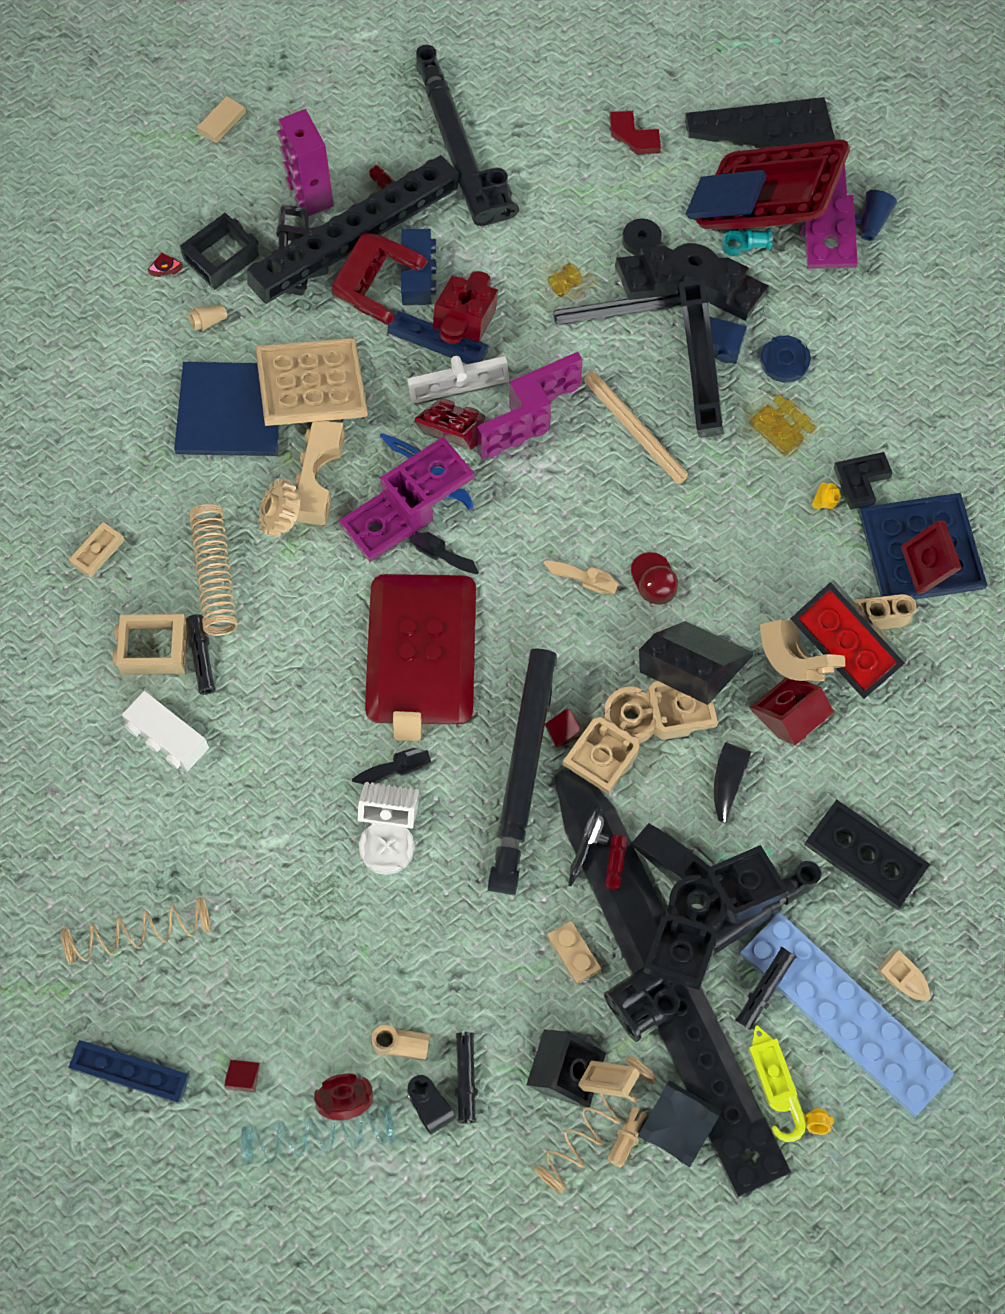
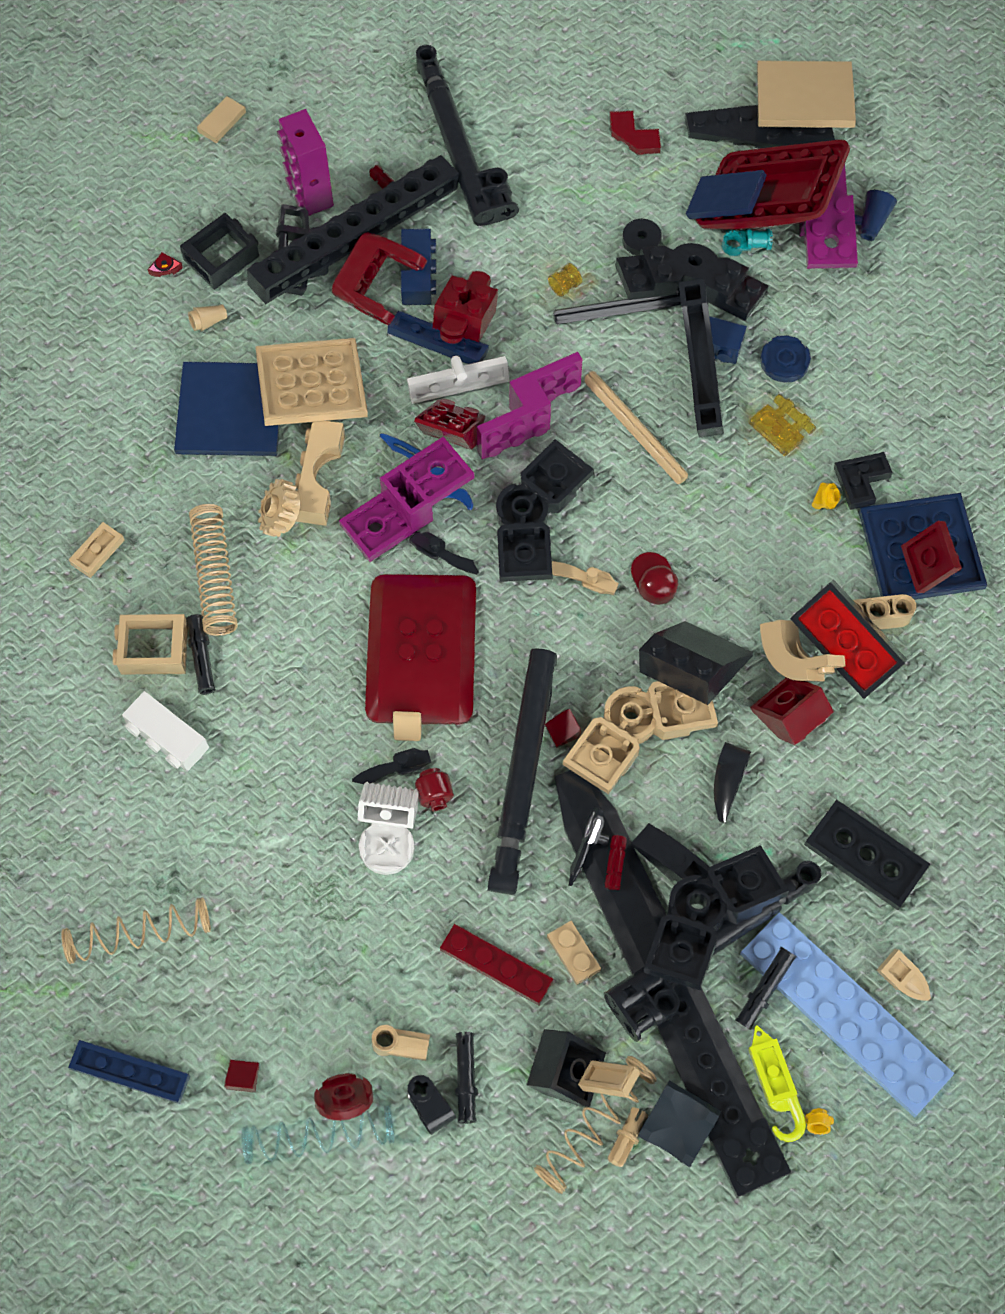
(434, 789): none -> dark red head
(496, 964): none -> dark red plate
(545, 488): none -> black plate
(805, 94): none -> tan tile

